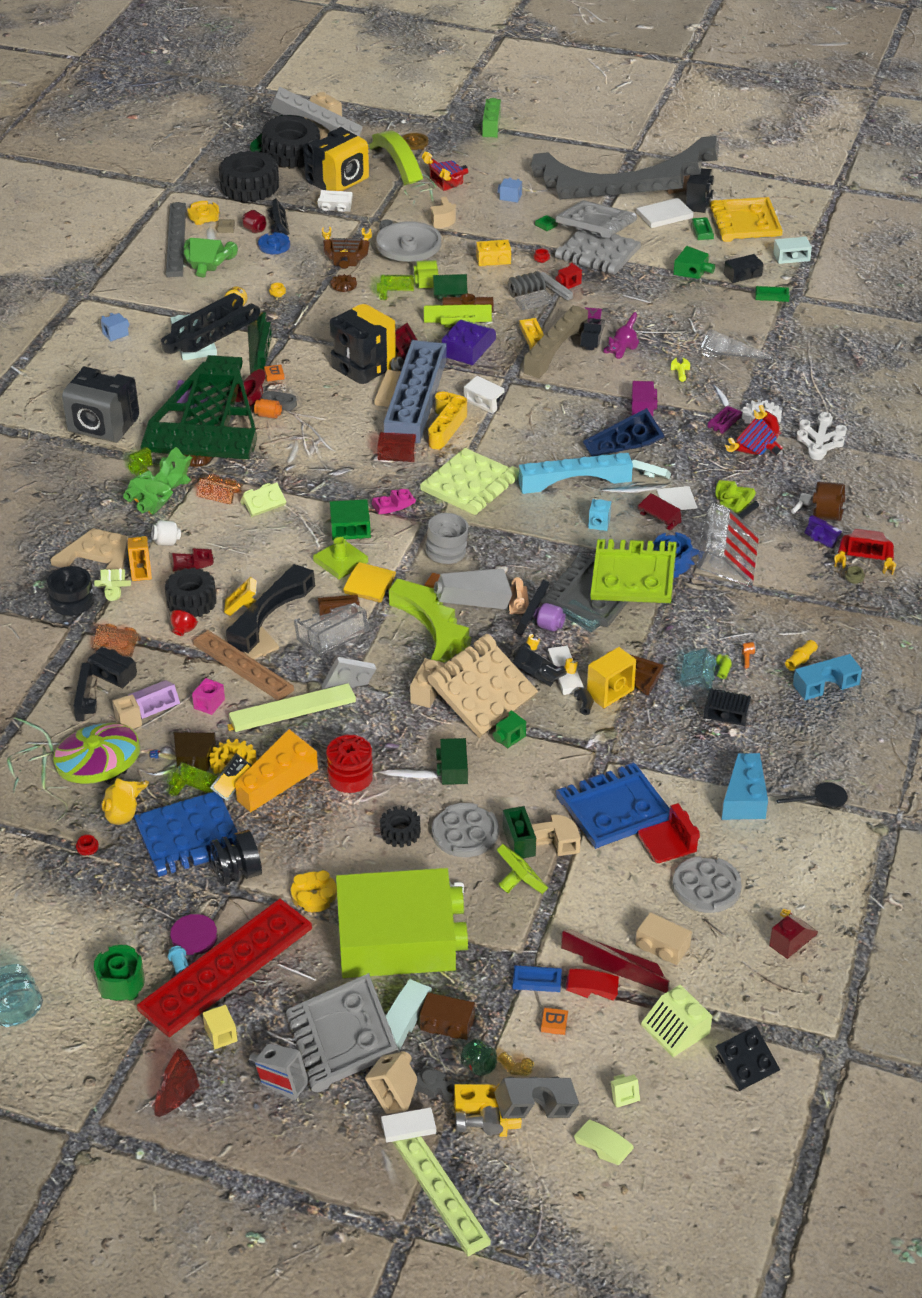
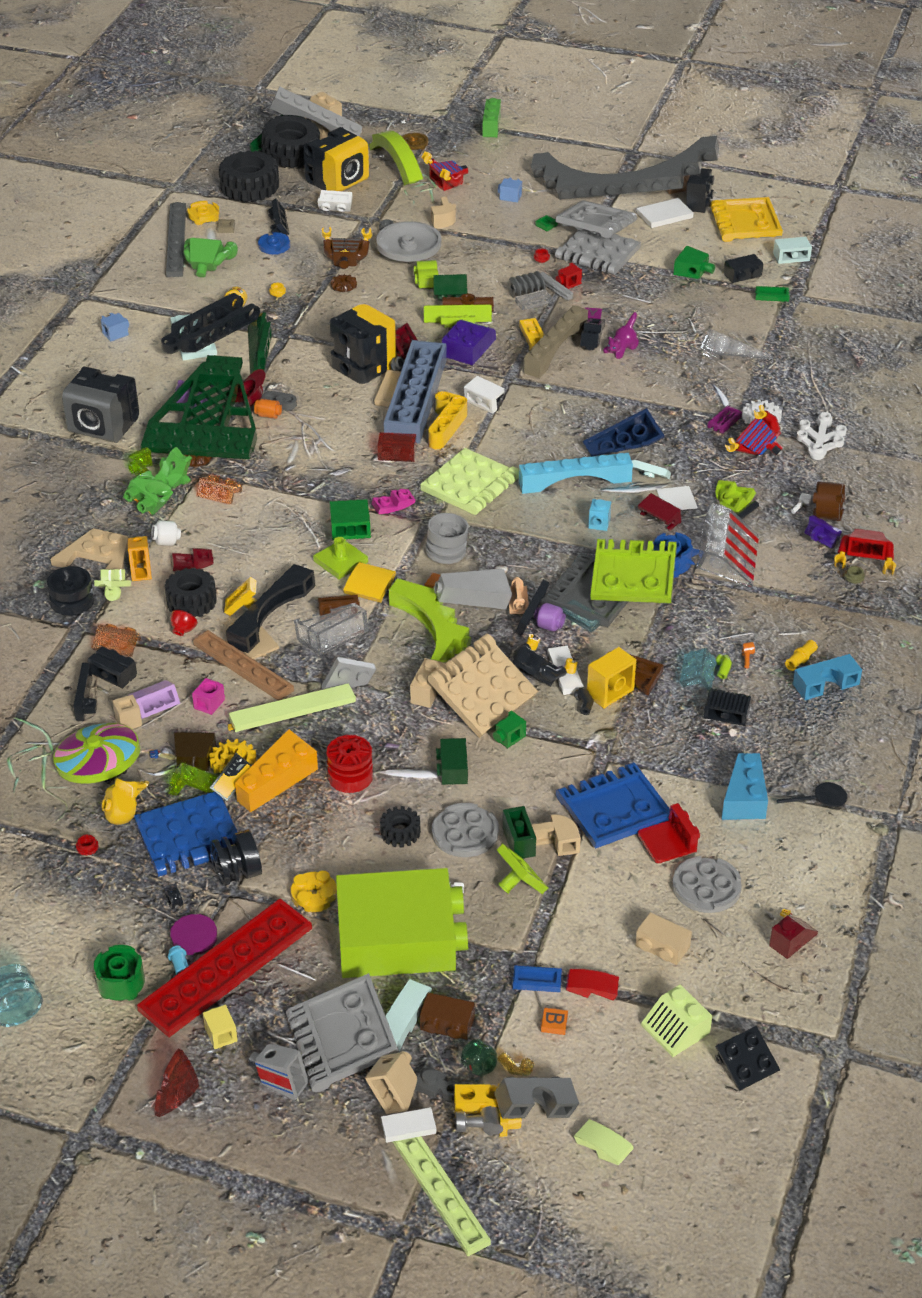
(173, 897): none -> black bush
(254, 221): dark red head -> none
(263, 499): yellowish green bracket -> none
(274, 373): orange tile -> none
(394, 283): clear neon green bracket -> none
(493, 252): yellow brick -> none
(615, 960): dark red wedge -> none
(625, 1090): yellowish green tile -> none
(644, 396): magenta piece -> none
(681, 368): neon yellow bar -> none
(702, 228): green tile -> none

